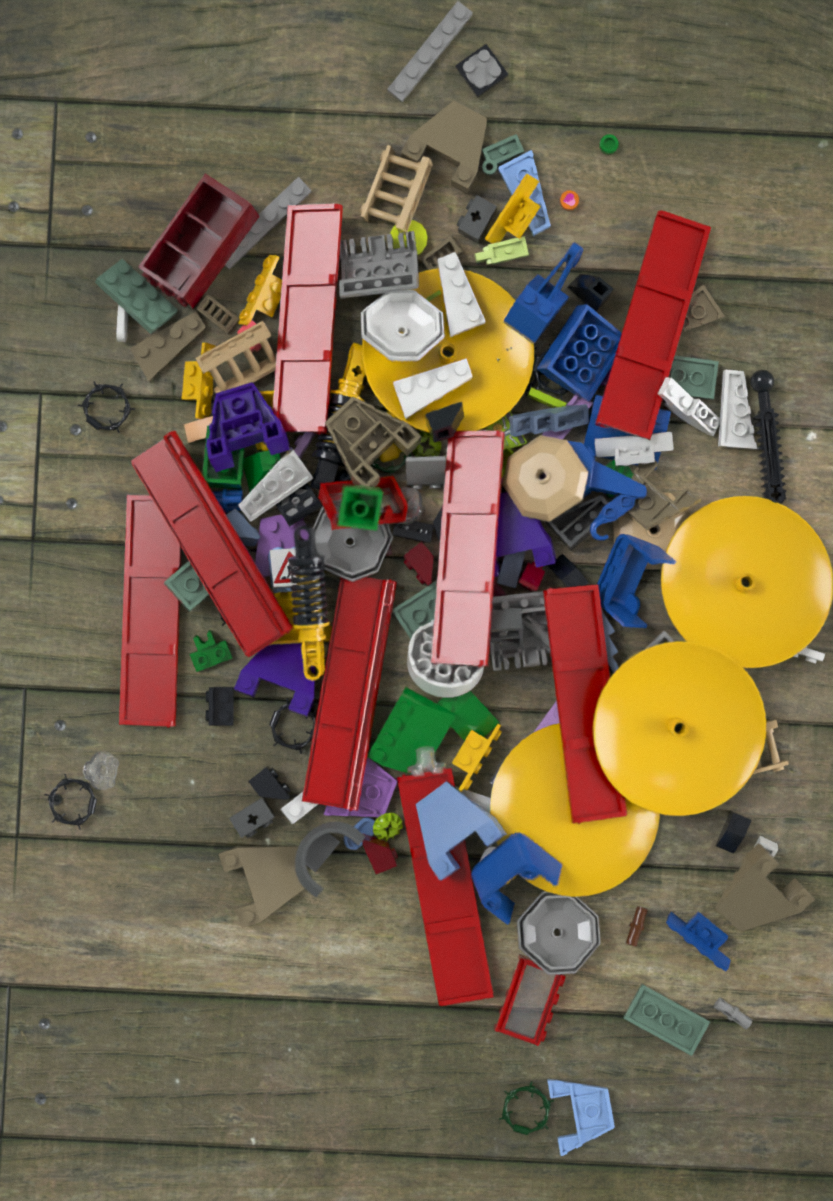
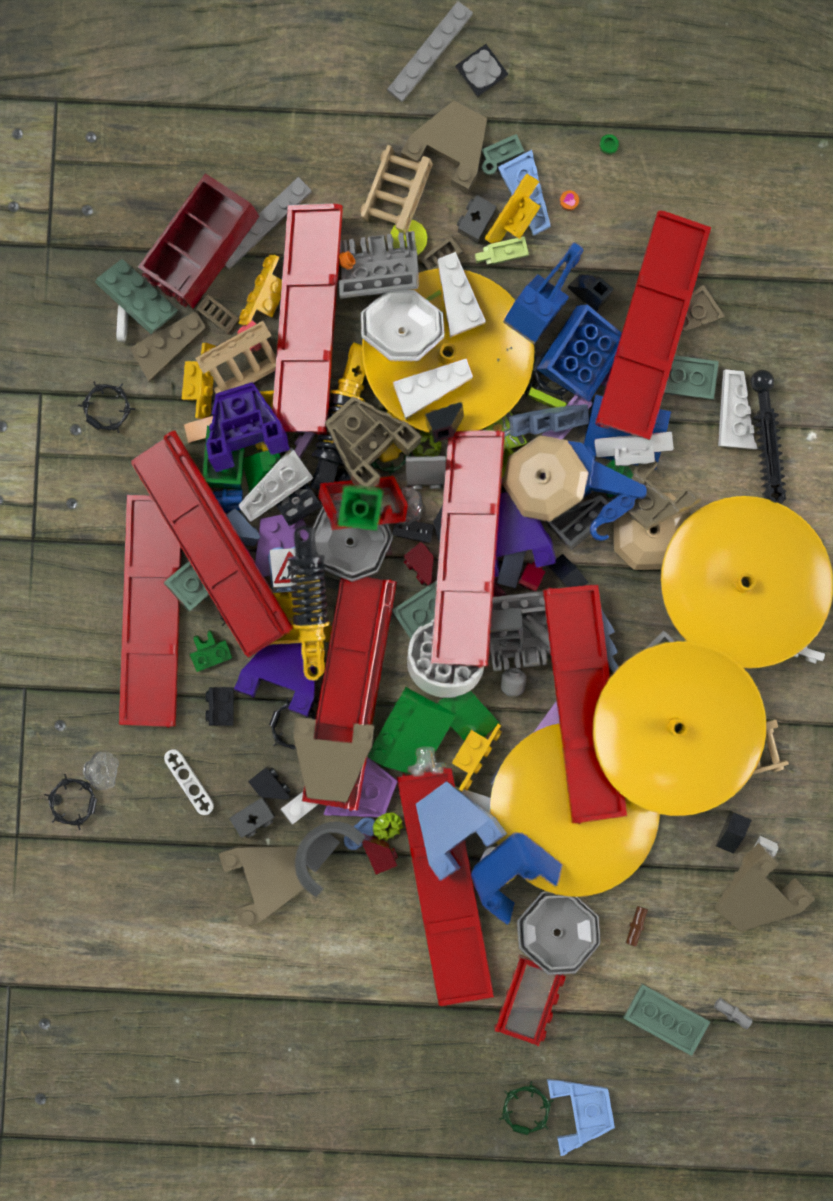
(191, 780): none -> white beam
(330, 766): none -> dark tan wedge
(346, 260): none -> orange plate
(513, 682): none -> light grey head
(623, 575): blue windscreen -> none
(689, 409): white slope -> none
(702, 935): blue bracket -> none

